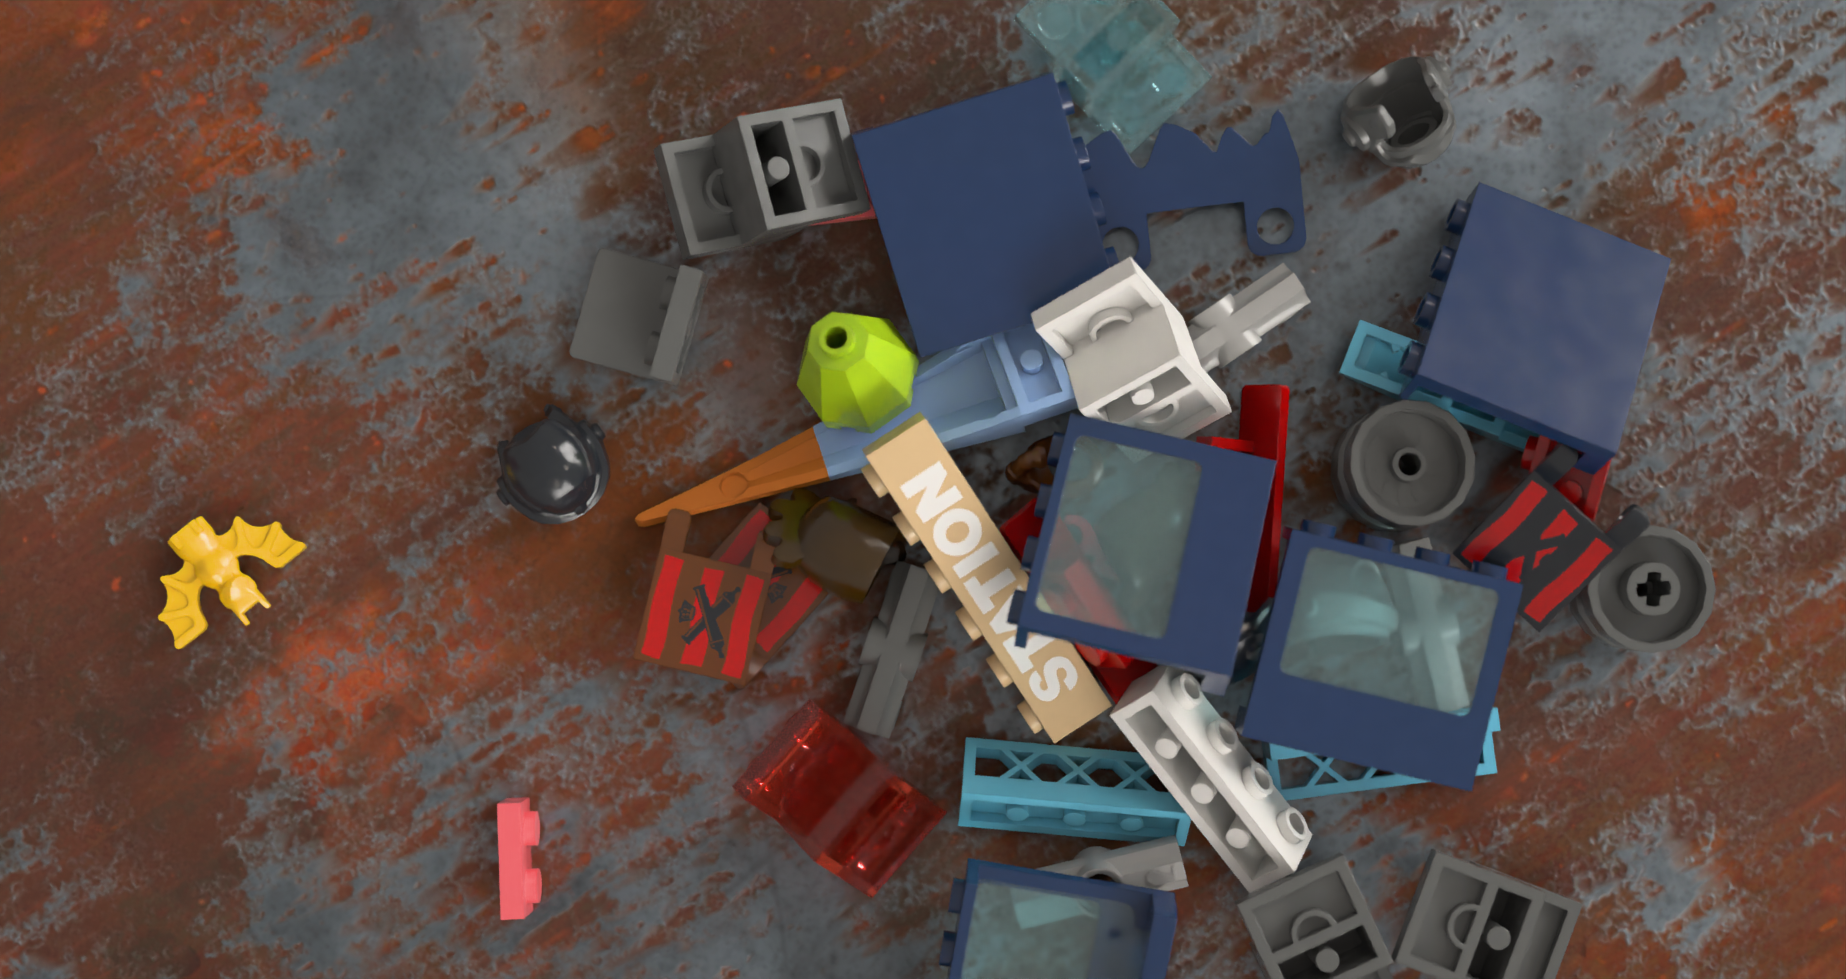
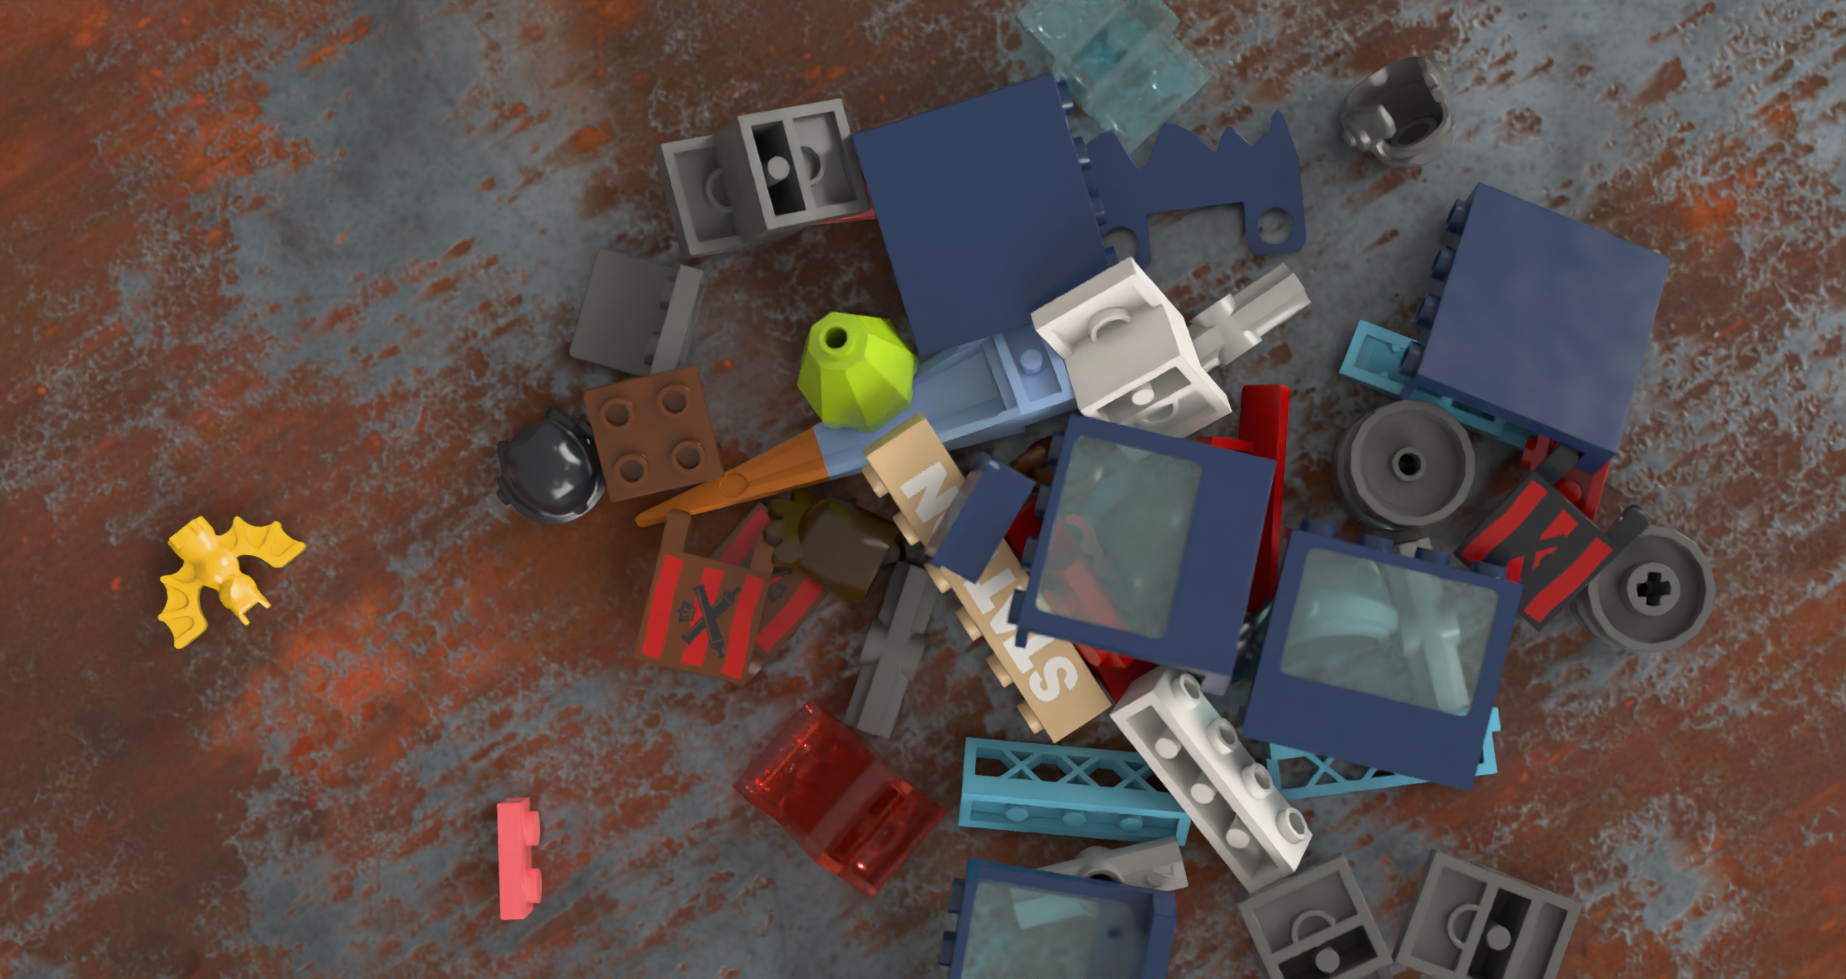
(654, 433): none -> reddish brown bracket
(978, 518): none -> dark blue panel

